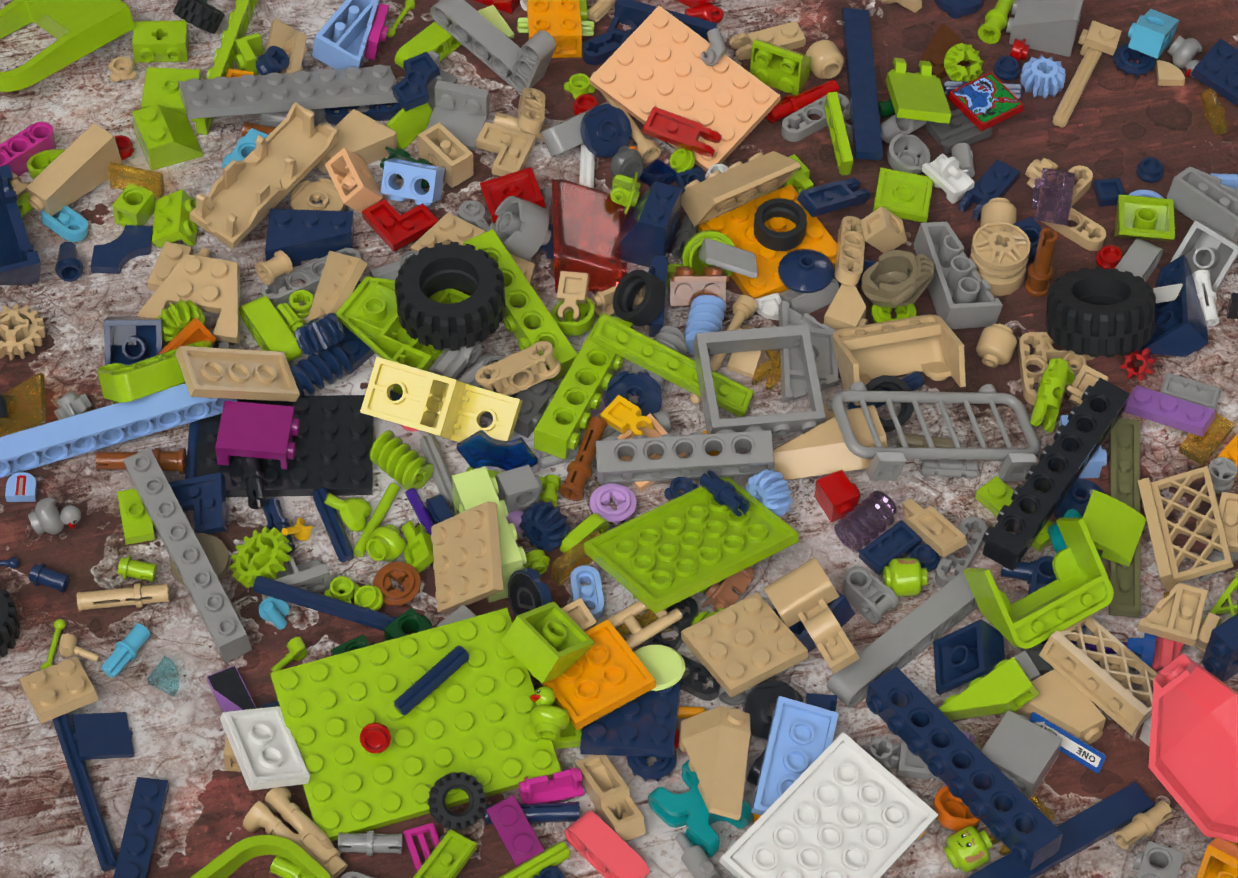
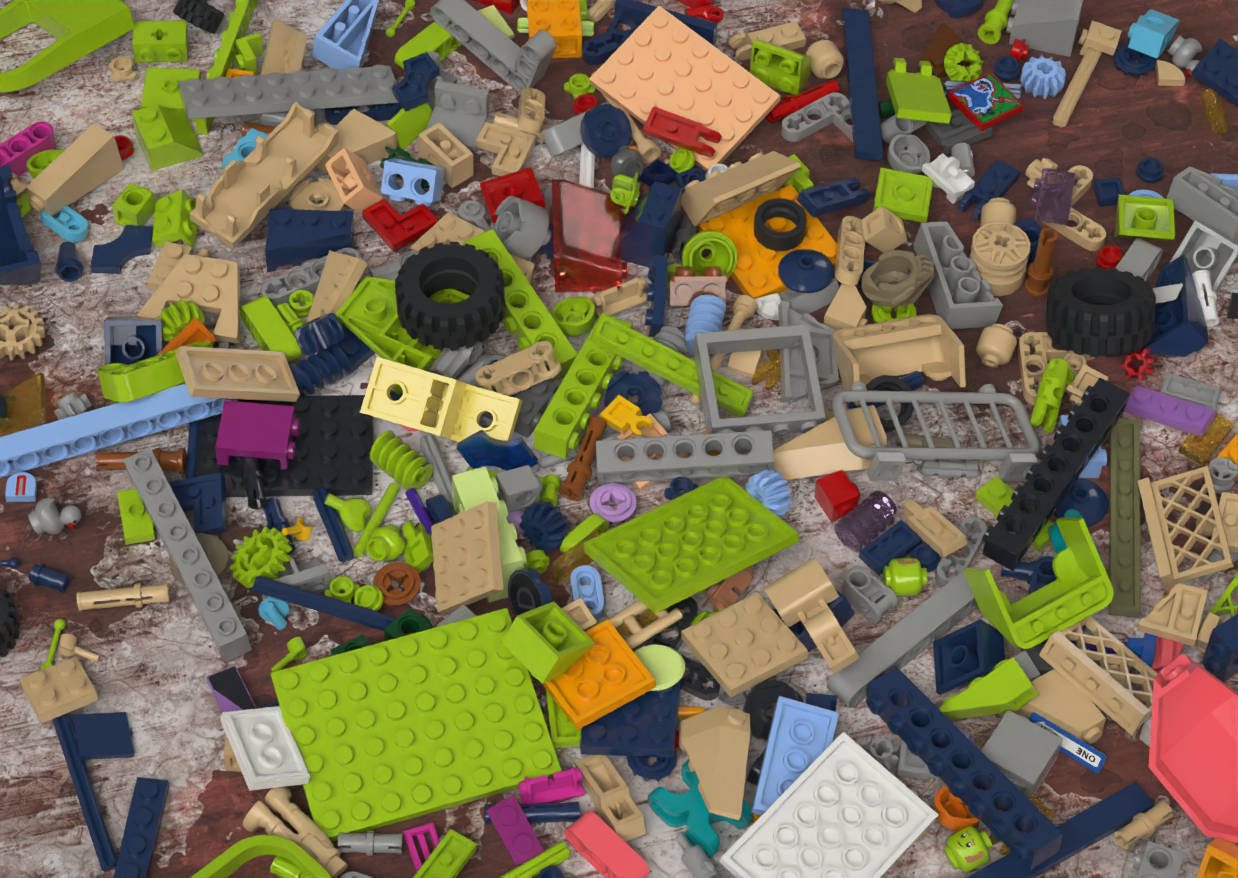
(122, 175): clear yellow tile -> none
(126, 650): medium azure axle -> none
(137, 569): lime pin -> none
(165, 677): clear light blue tile -> none
(272, 61): dark blue wheel -> none
(274, 267): tan bush -> none
(375, 737): red plate -> none
(378, 31): dark pink plate -> none
(431, 680): dark blue axle -> none
(476, 801): black tyre -> none
(546, 718): lime animal -> none
(572, 290): tan plate -> none
(651, 303): black tyre -> none
(716, 50): light grey arm -> none
(724, 493): dark blue pin -> none
(728, 257): light grey slope -> none
(838, 133): lime tile -> none
(1113, 527): lime slope -> none

